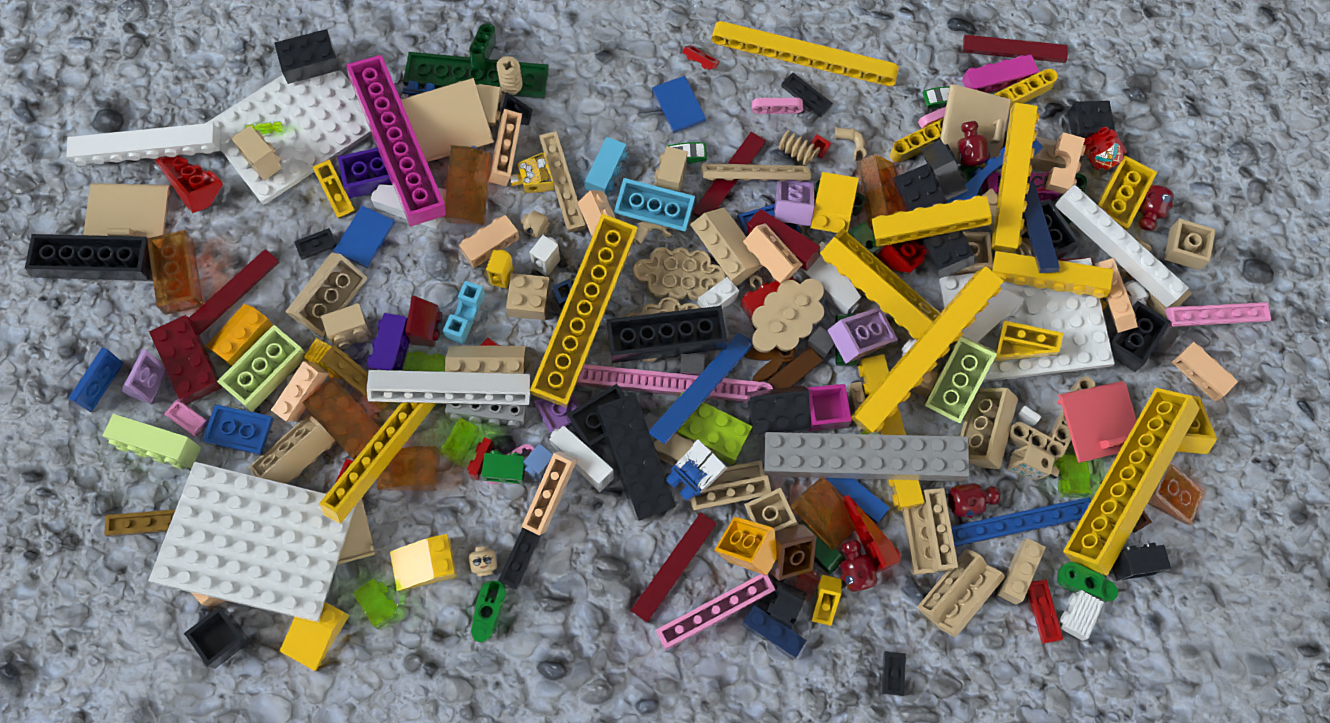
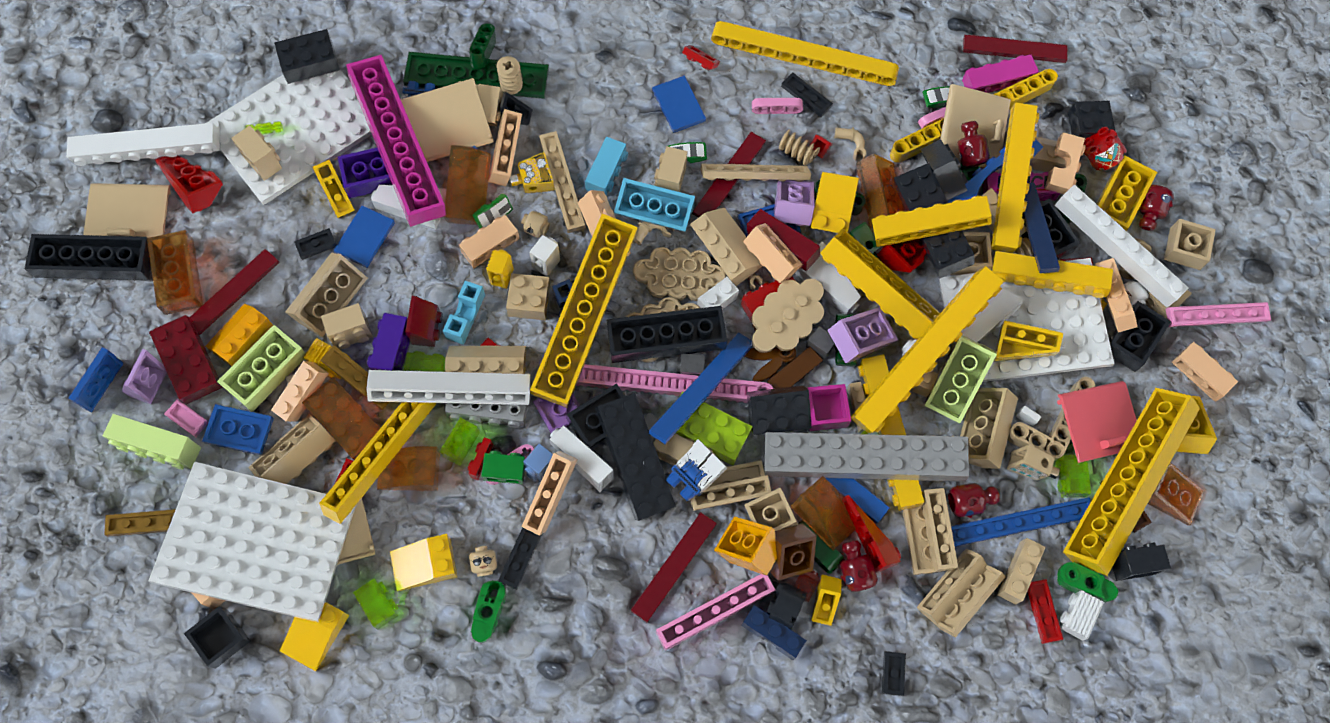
(487, 213): none -> slope

